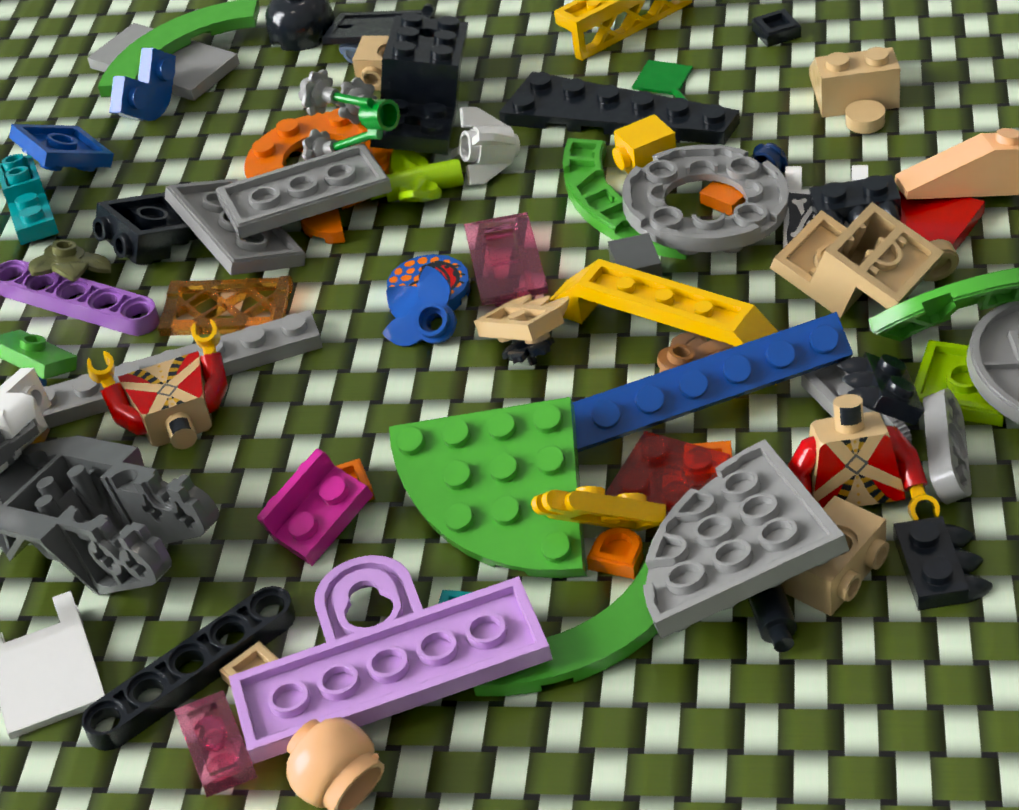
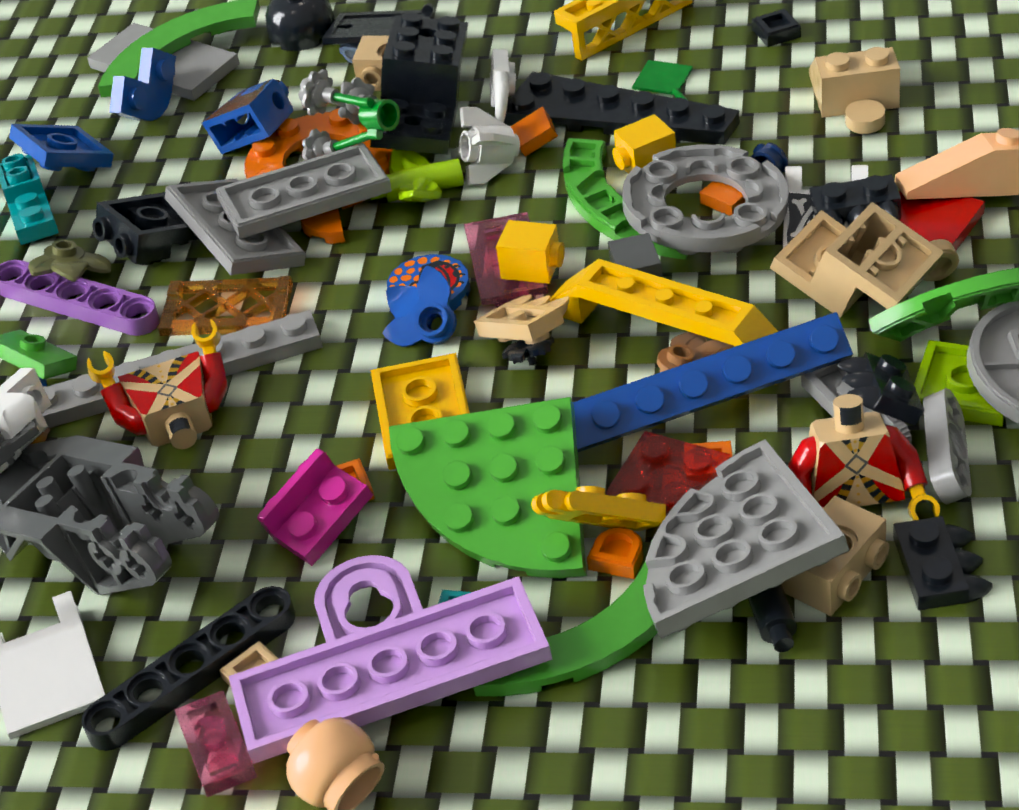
(265, 109): none -> blue torso
(417, 393): none -> yellow tile
(501, 82): none -> white plate
(529, 251): none -> yellow brick
(534, 131): none -> orange tile

